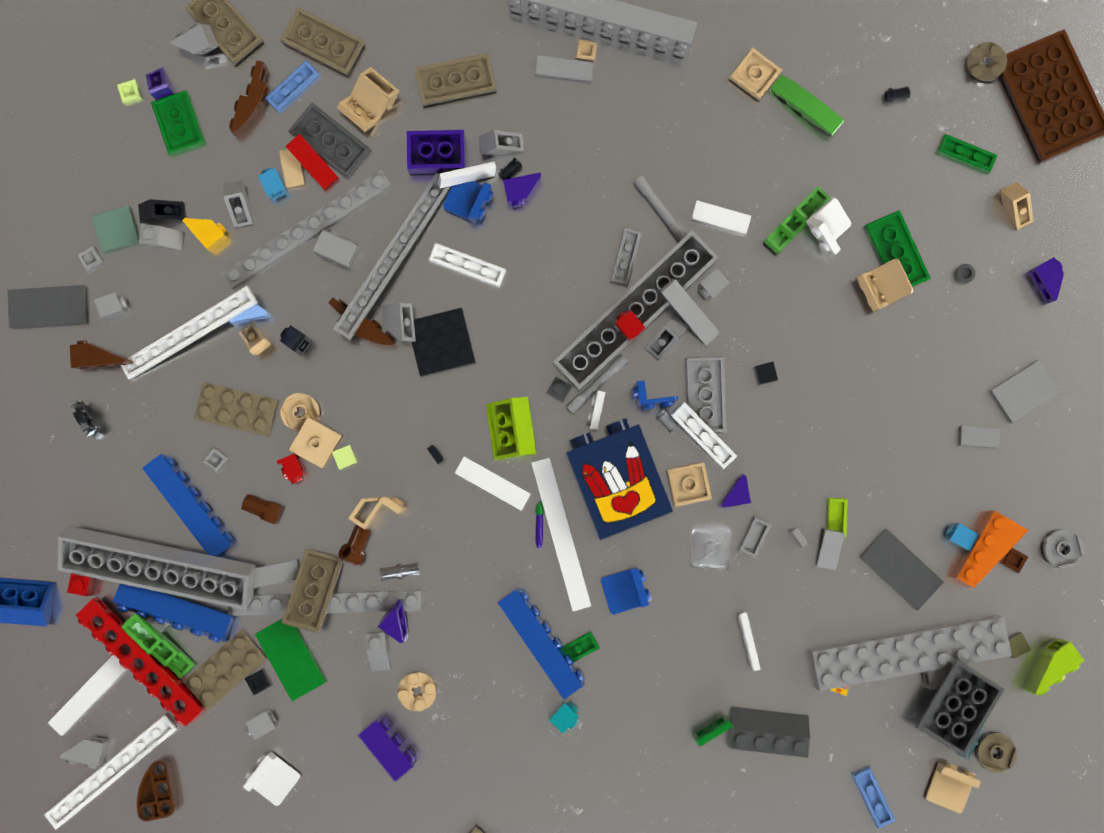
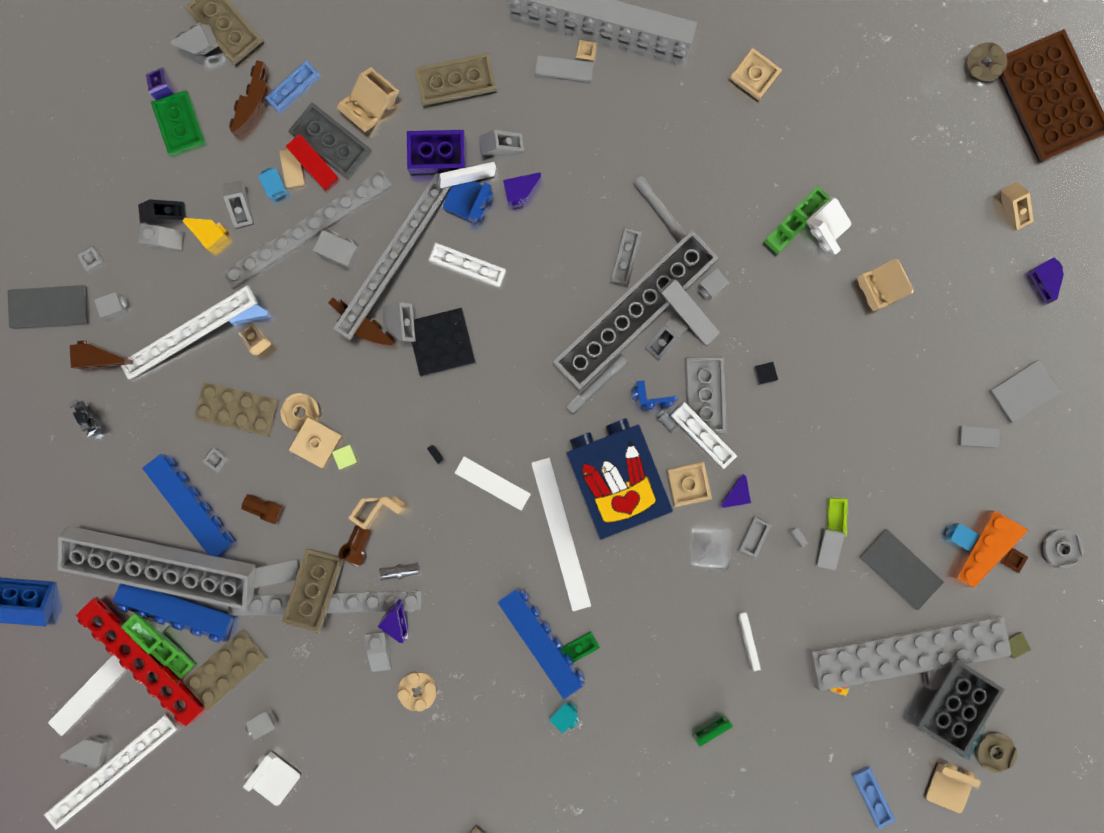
(81, 585): red brick -> none
(115, 229): sand green tile -> none
(129, 91): yellowish green tile -> none
(153, 796): reddish brown beam -> none
(258, 682): black tile -> none
(290, 659): green tile -> none
(292, 468): red brick -> none
(295, 340): black slope -> none
(322, 41): dark tan plate -> none
(388, 747): dark purple brick -> none
(510, 169): black pin -> none
(510, 428): lime slope -> none
(539, 524): dark purple piece -> none
(559, 389): dark grey plate -> none
(597, 402): white plate -> none
(625, 590): blue bracket -> none
(629, 325): red brick -> none
(721, 217): white tile -> none
(769, 732): dark grey slope -> none
(807, 104): bright green slope -> none
(892, 241): green tile -> none
(897, 94): black pin -> none
(964, 273): dark grey tile -> none
(967, 153): green tile -> none
(1052, 666): lime slope -> none

